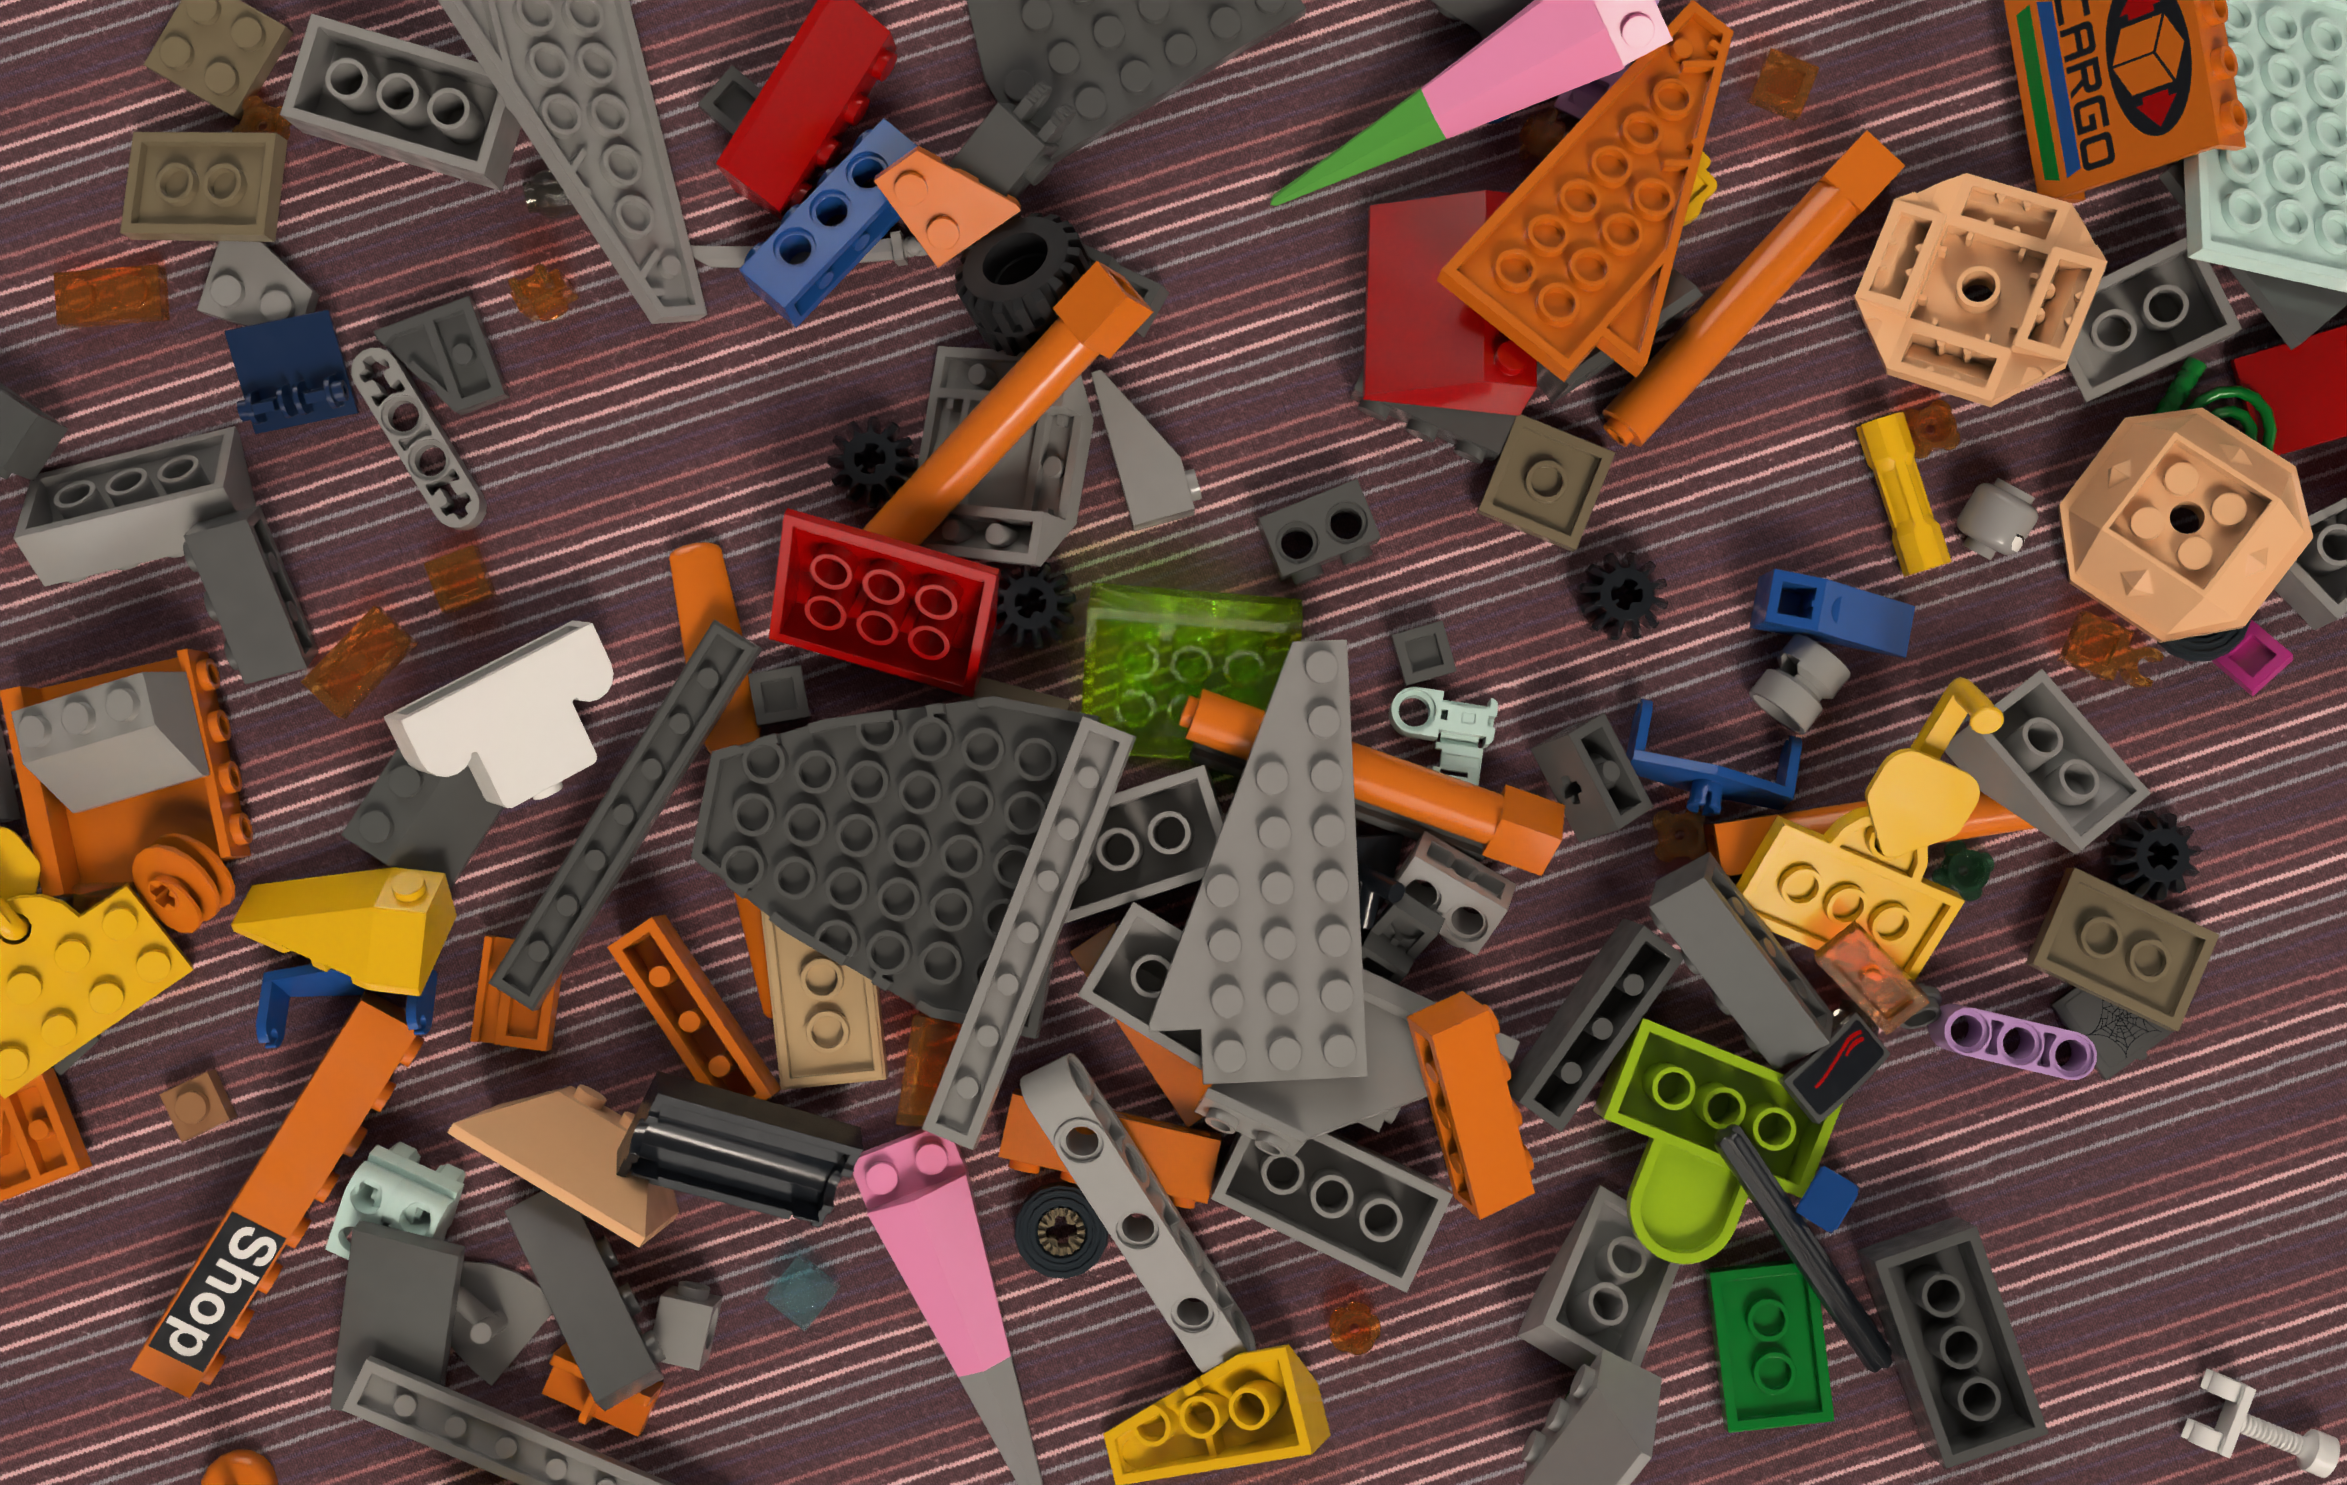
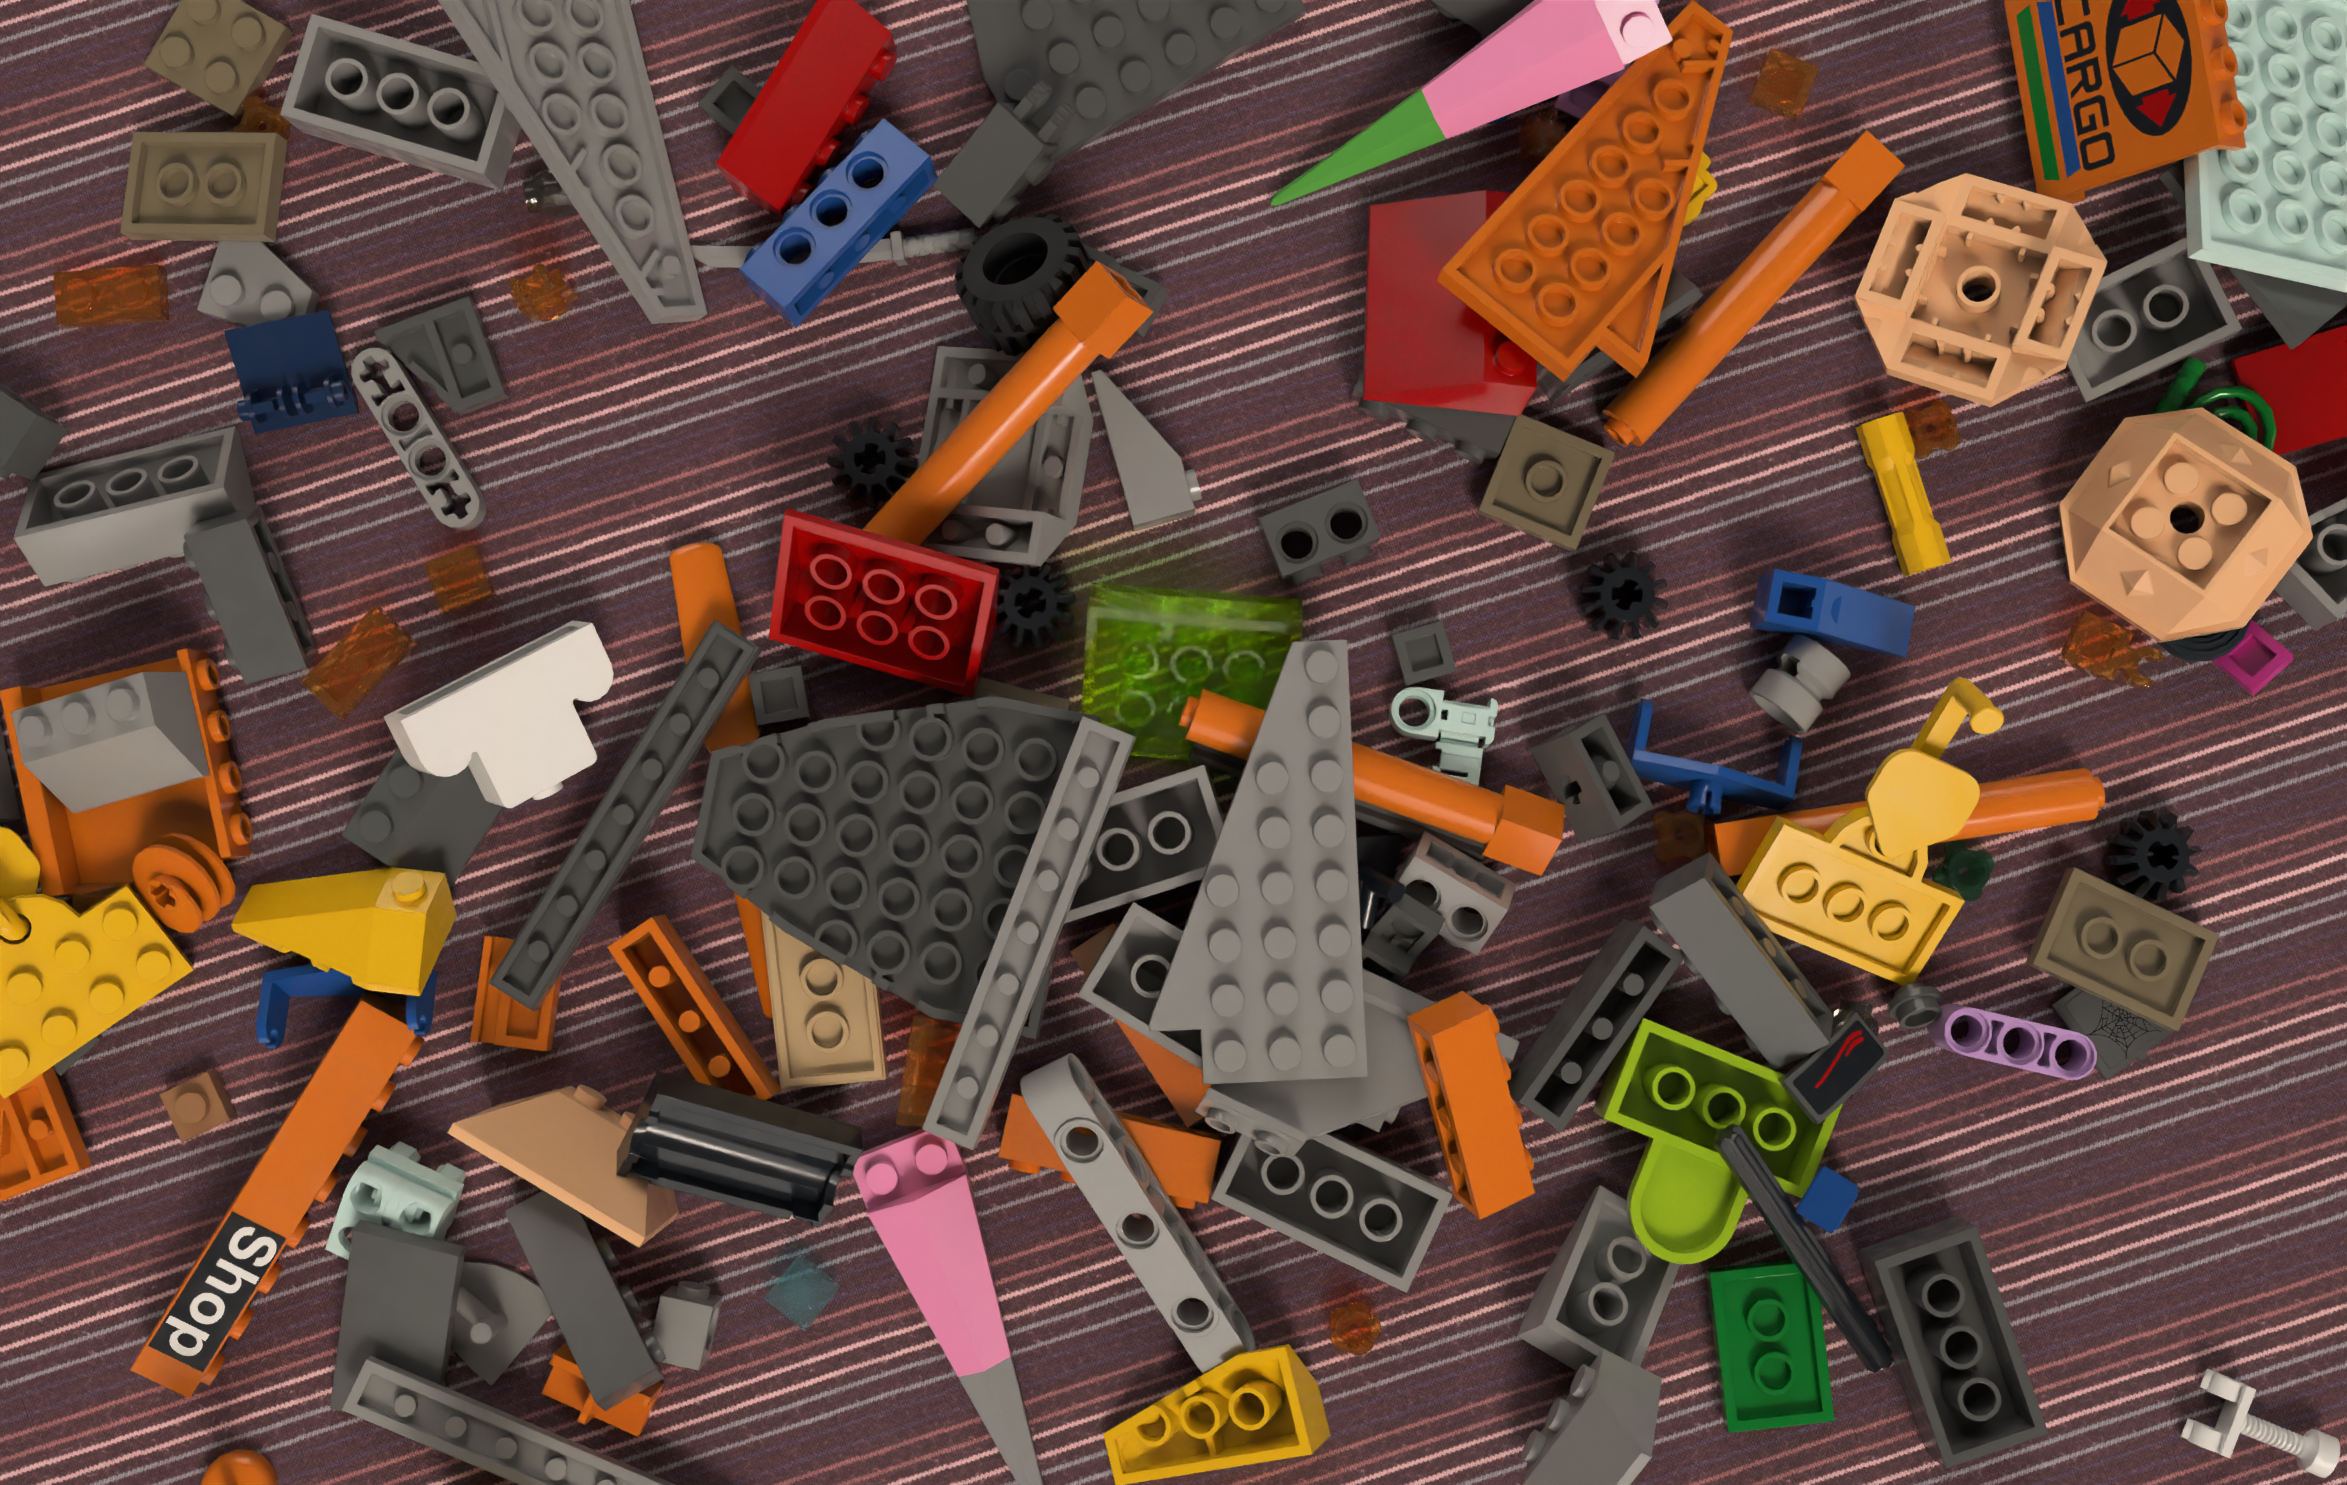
(942, 203): orange wing -> none
(1043, 1250): black bush -> none
(1871, 977): clear orange plate -> none
(1997, 519): light grey head -> none
(2049, 766): light grey slope -> none

